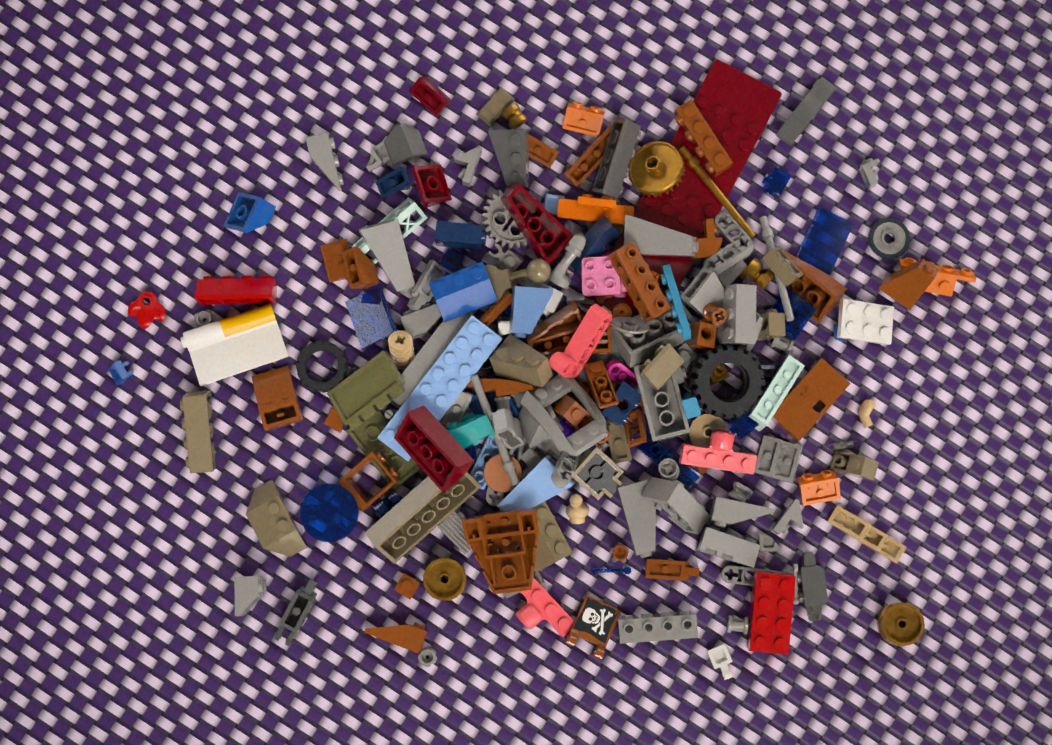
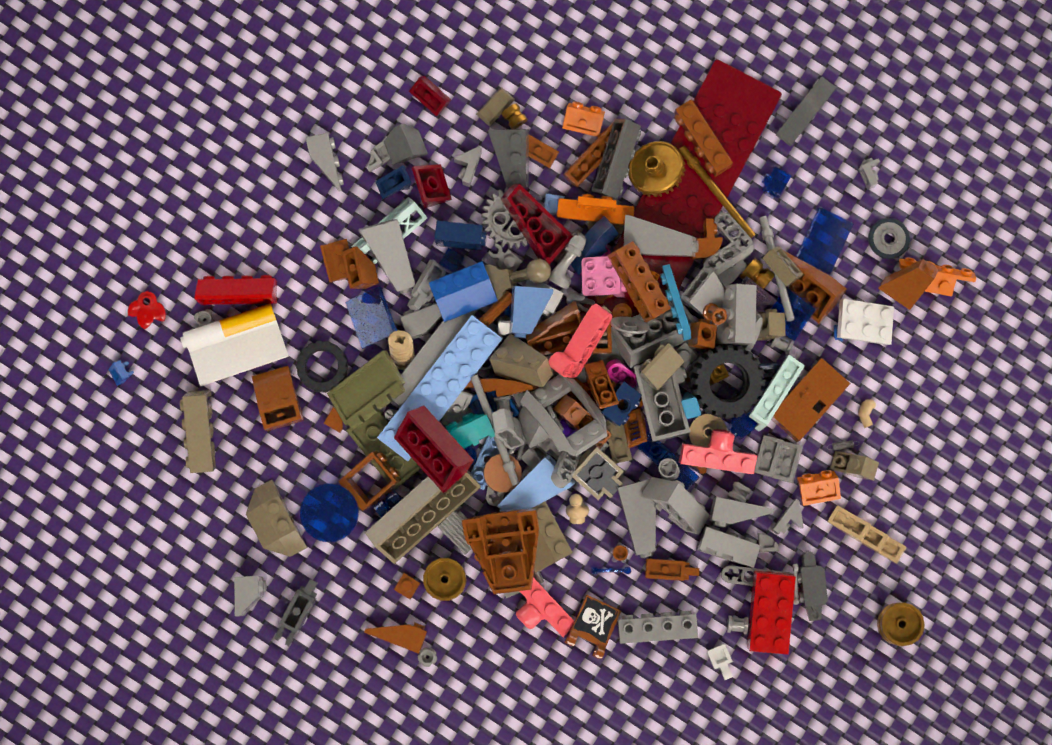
(249, 213): blue slope -> none

